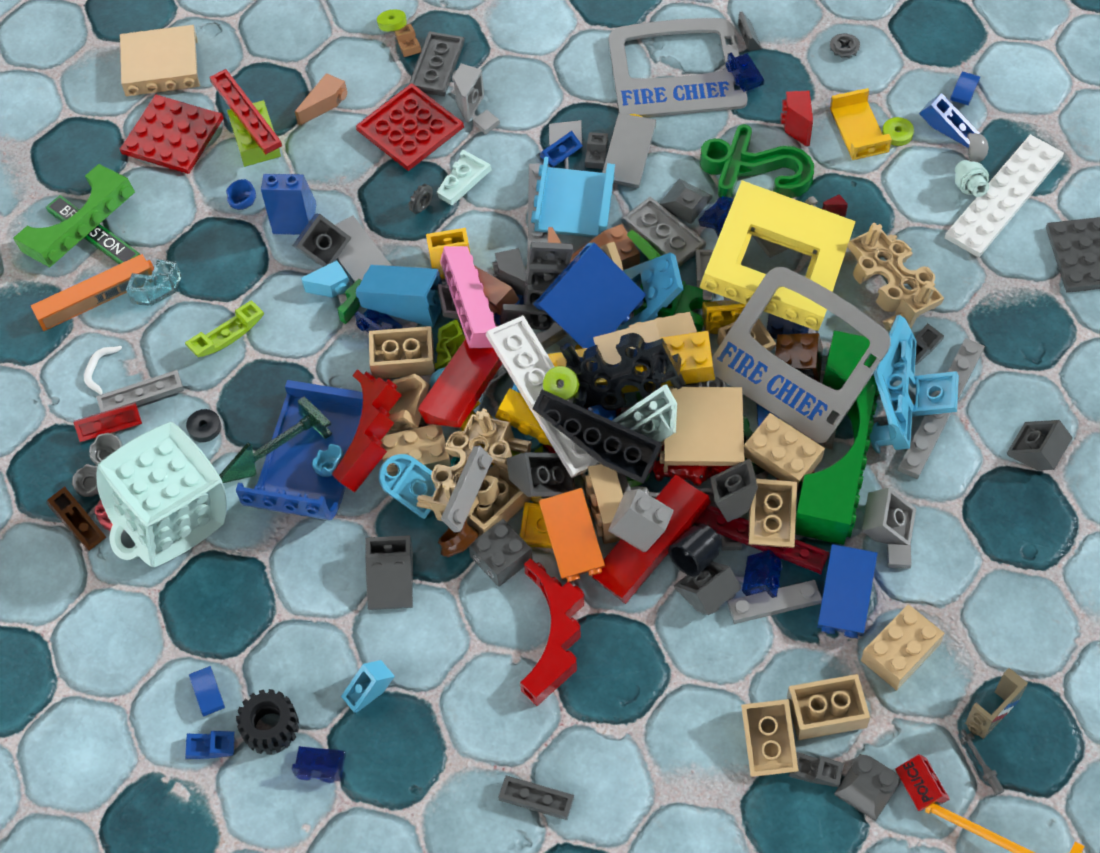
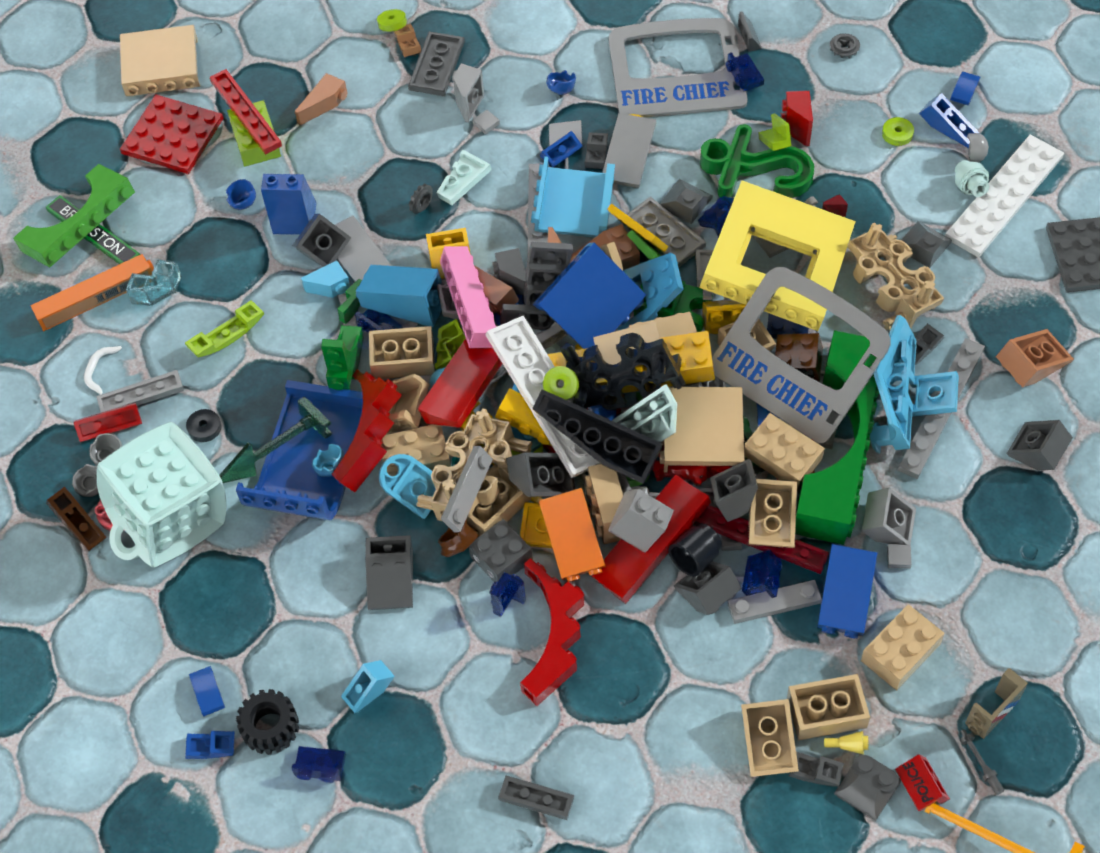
(342, 356): none -> green arch
(409, 126): red plate -> none
(505, 590): none -> clear blue bracket
(561, 83): none -> blue hair
(628, 221): none -> yellow tile
(778, 136): none -> lime panel
(853, 742): none -> light yellow cone
(858, 125): yellow panel -> none
(926, 243): none -> dark grey slope
(1033, 357): none -> nougat slope

